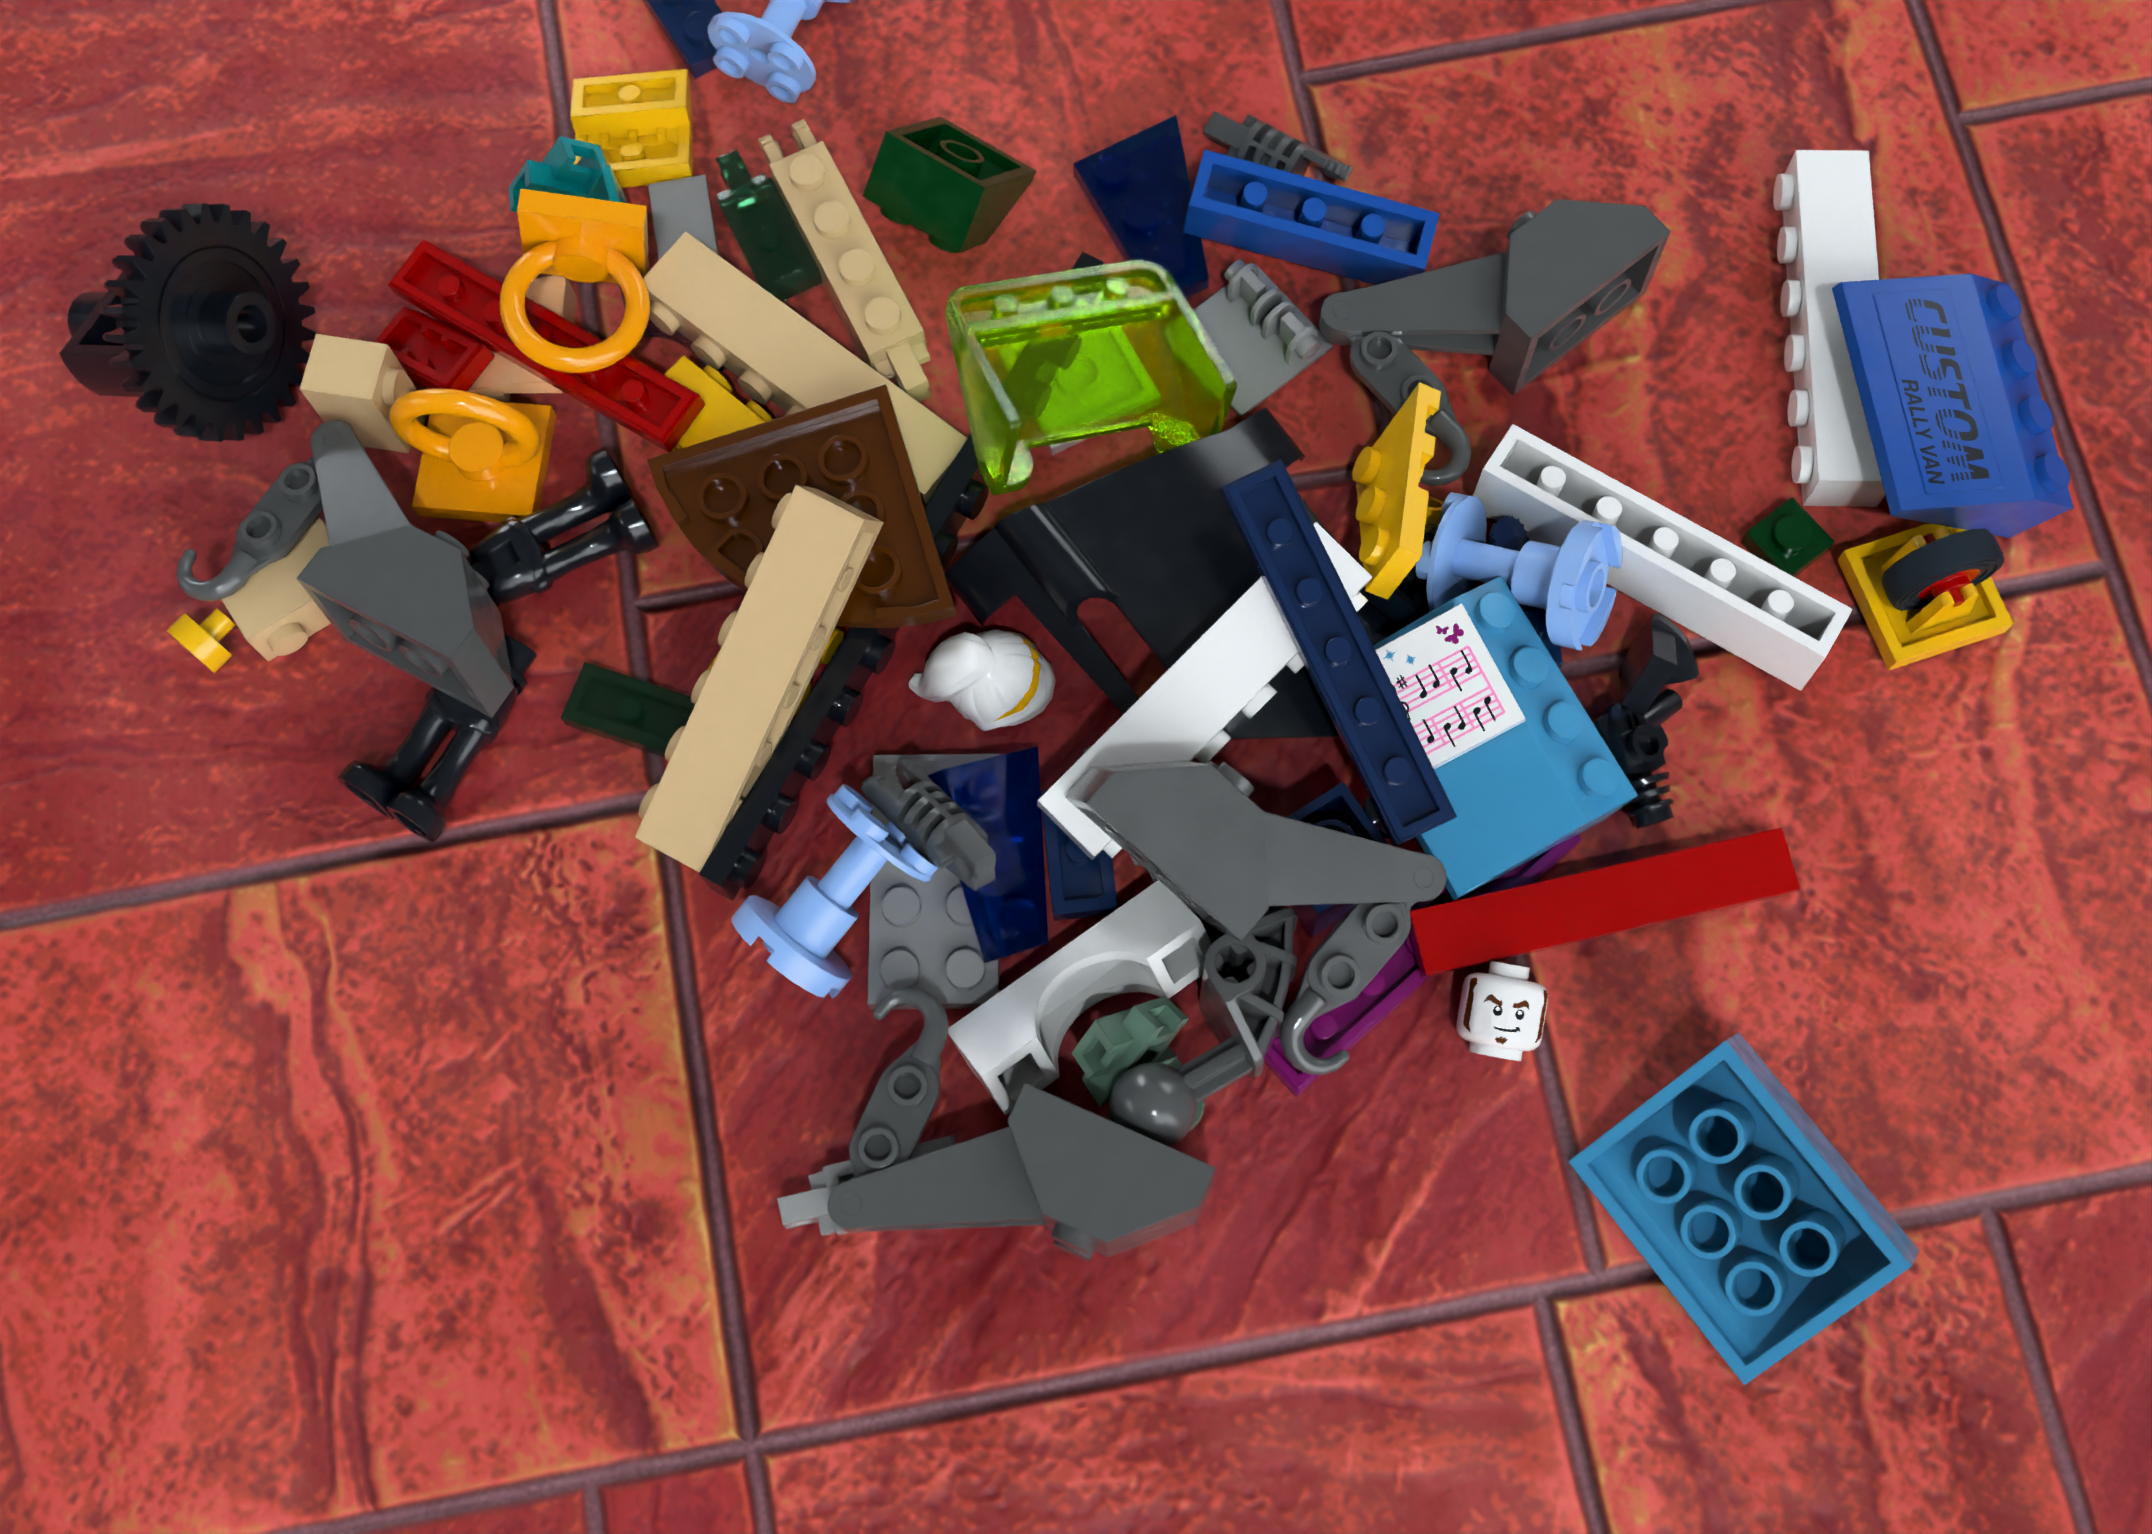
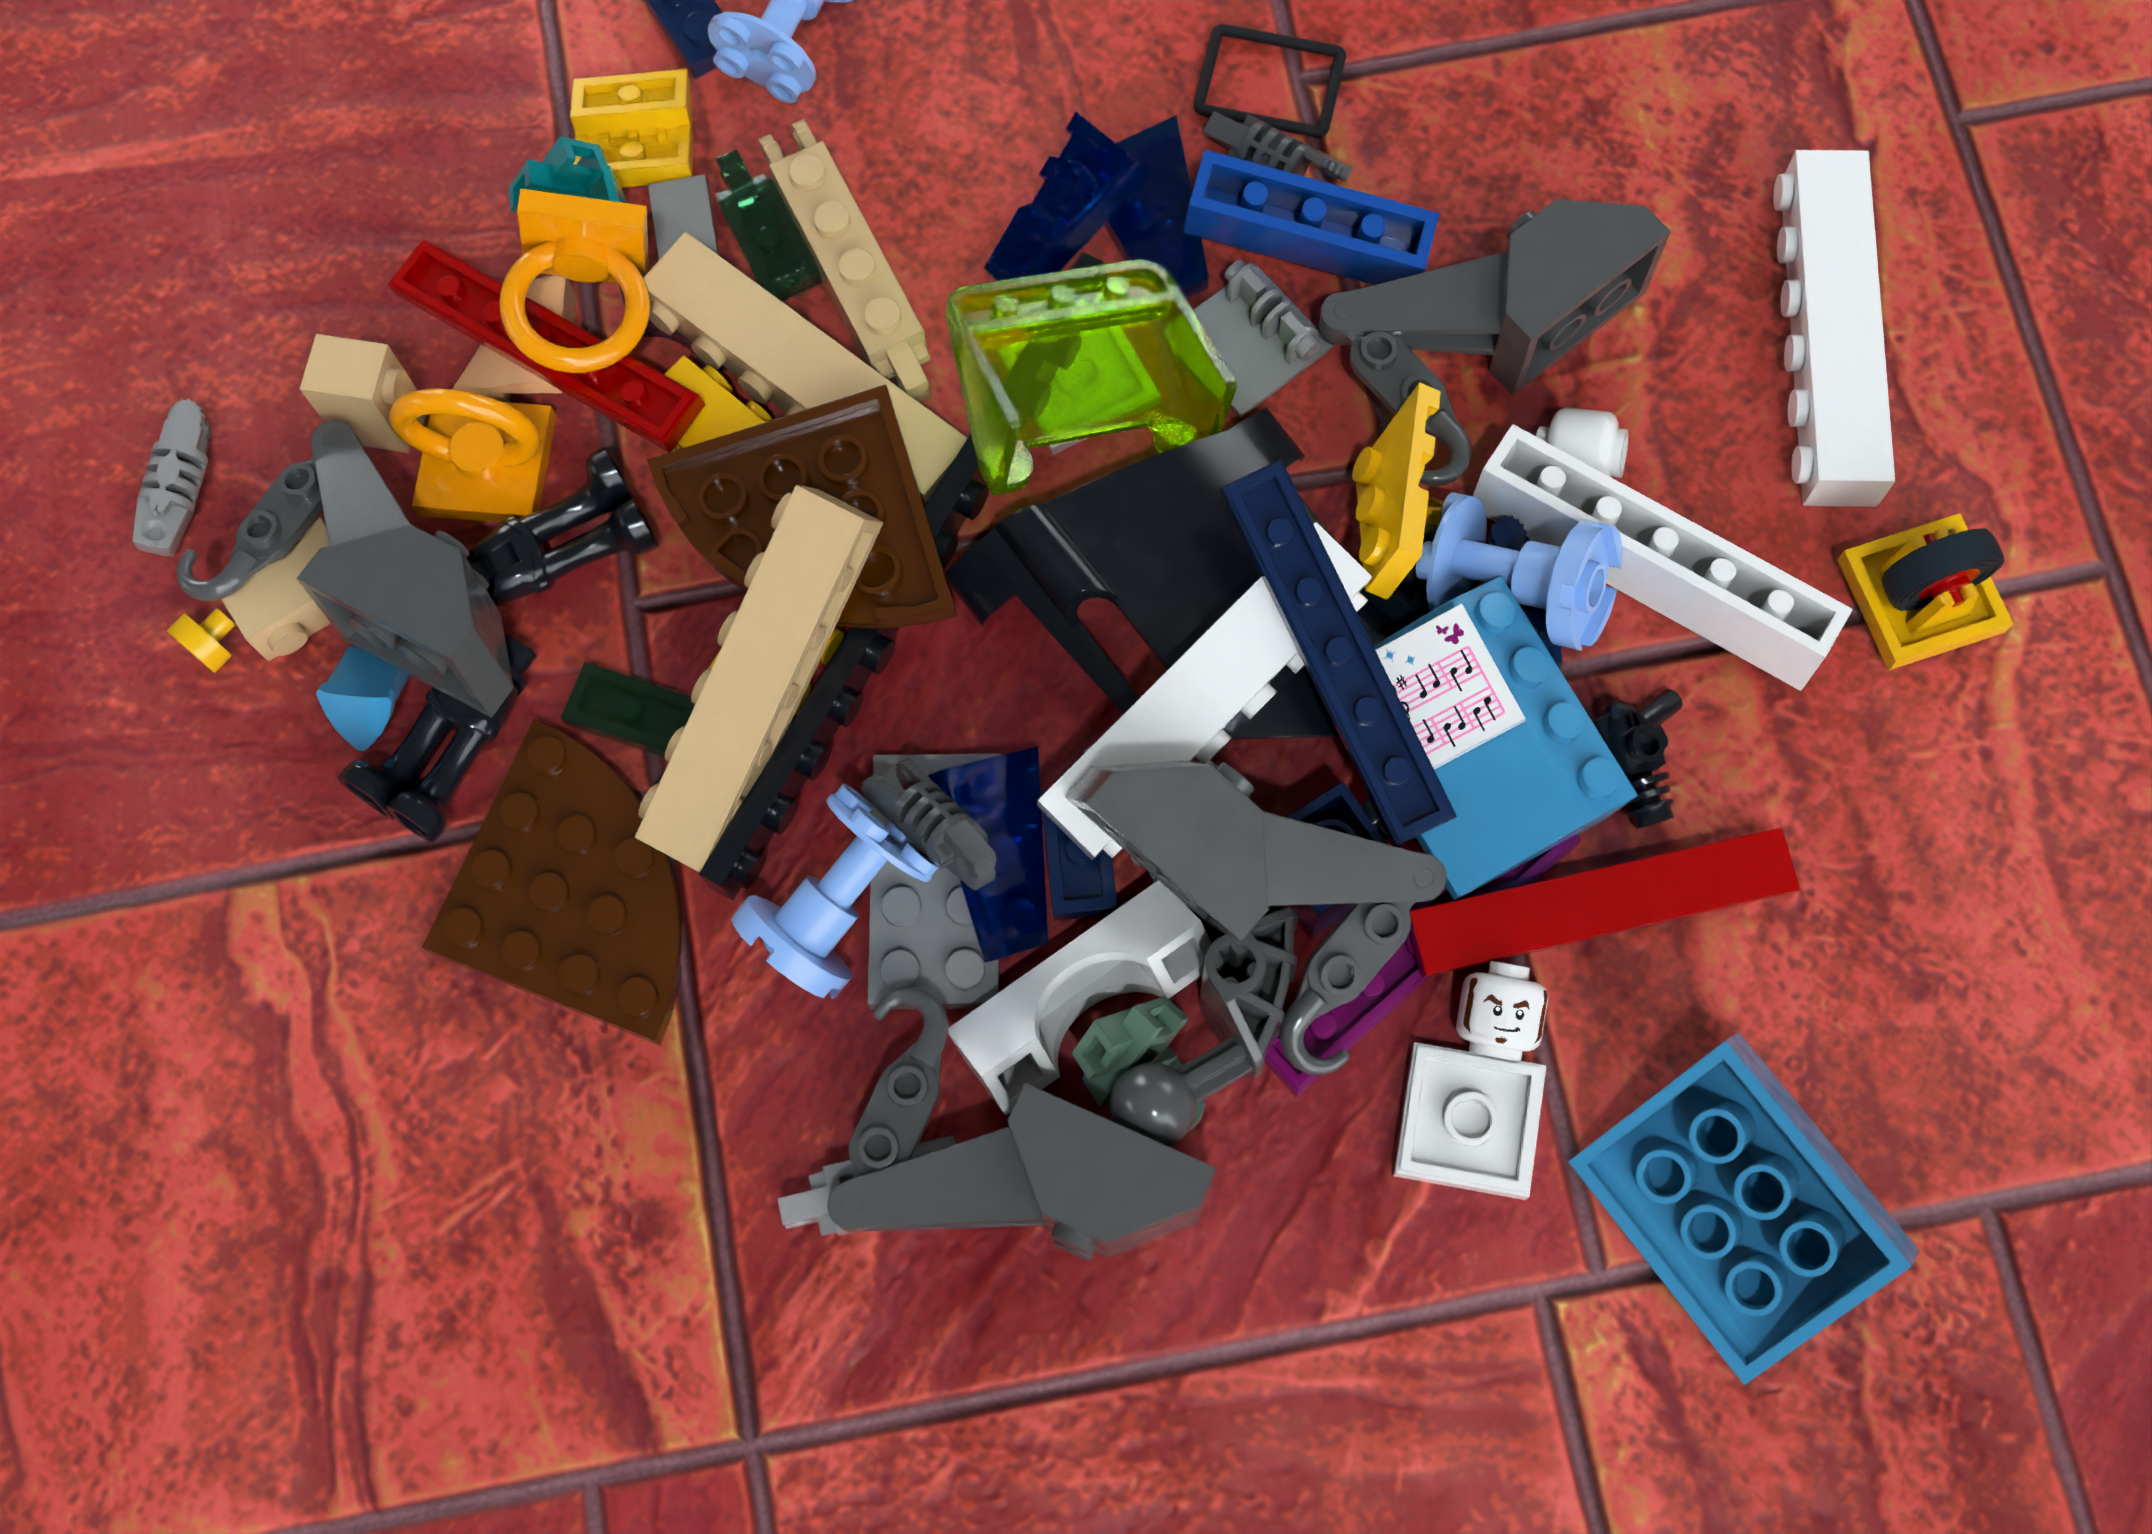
(172, 480): none -> light grey hinge
(196, 324): black piece -> none
(361, 696): none -> dark azure tile
(435, 351): red plate -> none
(567, 894): none -> reddish brown plate
(945, 183): dark green slope -> none
(988, 678): white hair -> none
(1073, 203): none -> clear blue wing
(1277, 40): none -> black piece
(1470, 1121): none -> white tile
(1589, 437): none -> white head
(1655, 659): black tile -> none
(1788, 539): dark green plate -> none
(1953, 402): blue slope -> none

